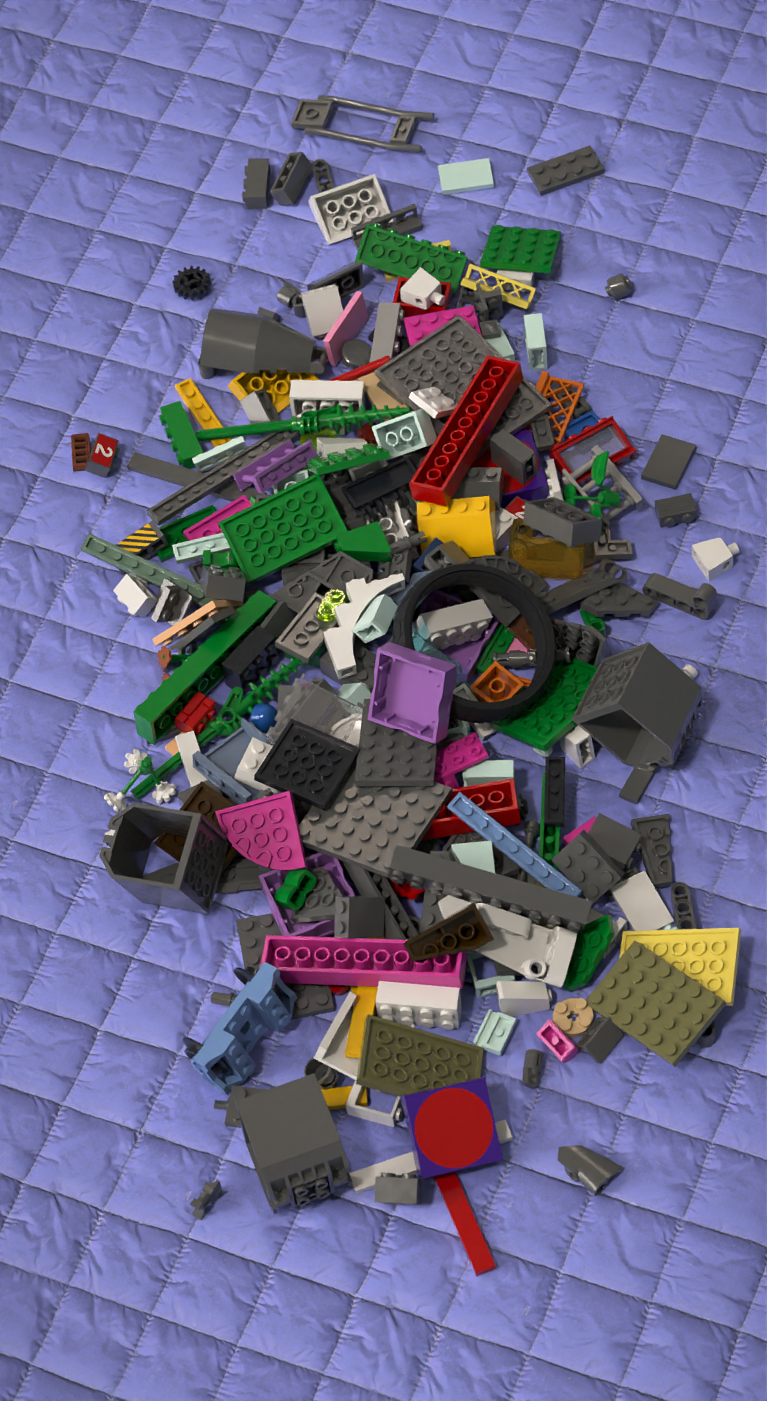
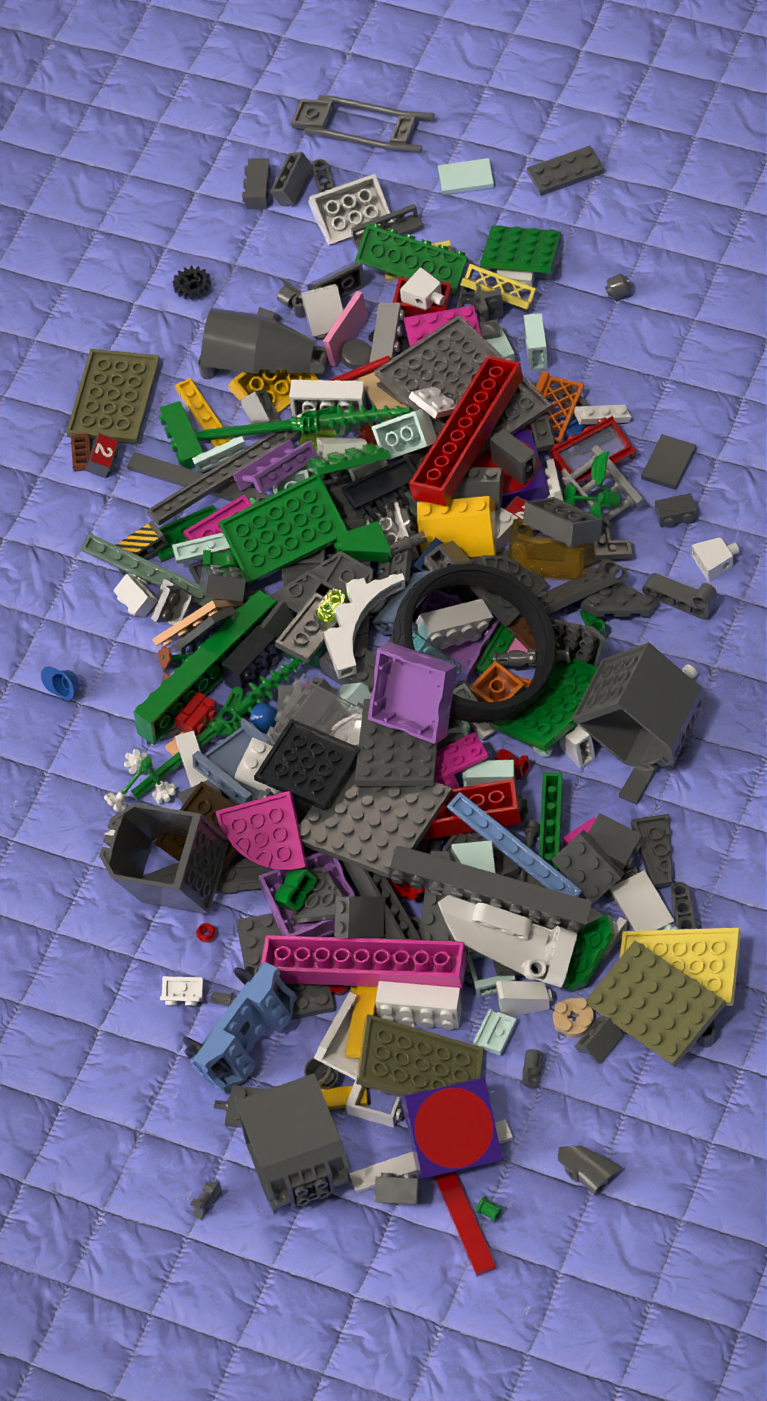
(60, 683): none -> blue piece
(114, 395): none -> olive plate
(182, 990): none -> white bracket
(203, 928): none -> red plate
(376, 619): light aqua slope -> none
(454, 934): dark brown wedge -> none
(489, 1209): none -> green bush
(521, 766): none -> red leg
(554, 792): black tile -> none
(557, 1041): dark pink brick -> none
(593, 414): none -> white plate

